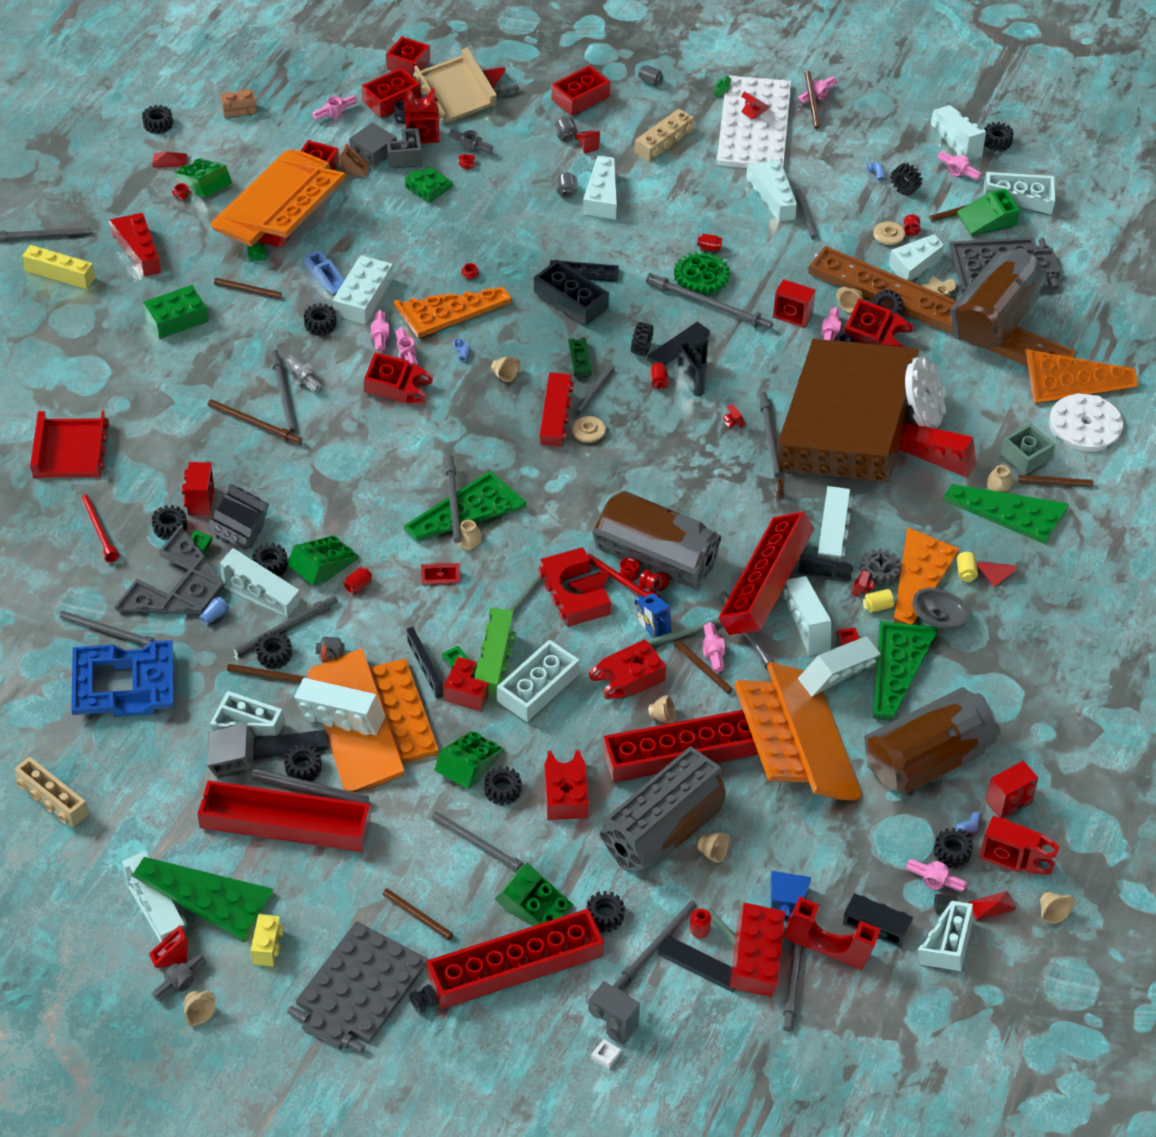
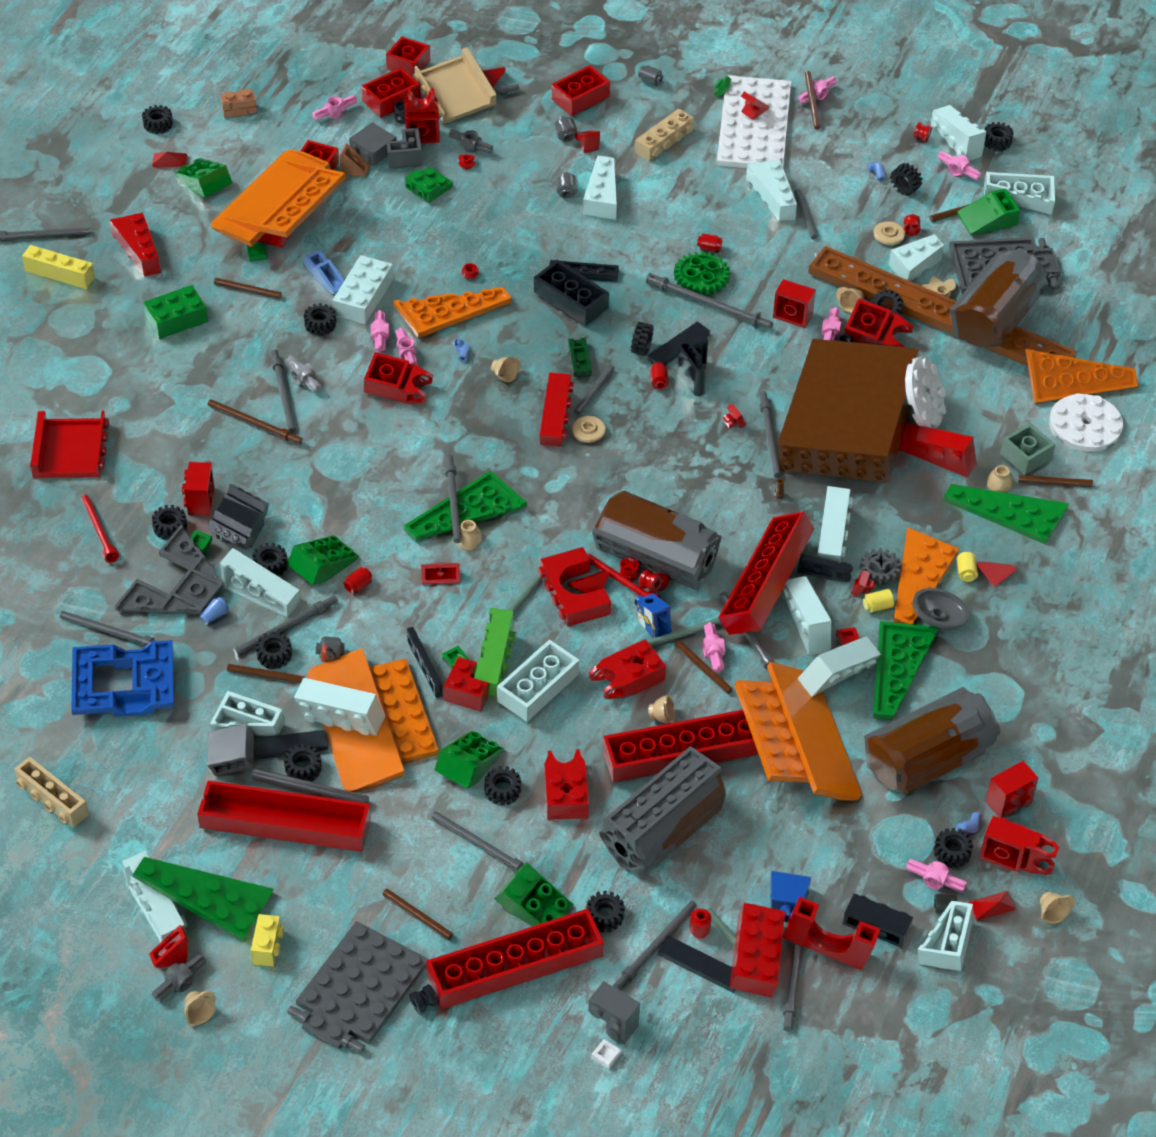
(181, 191): red plate -> none
(714, 846): tan piece -> none
(922, 132): none -> red wheel

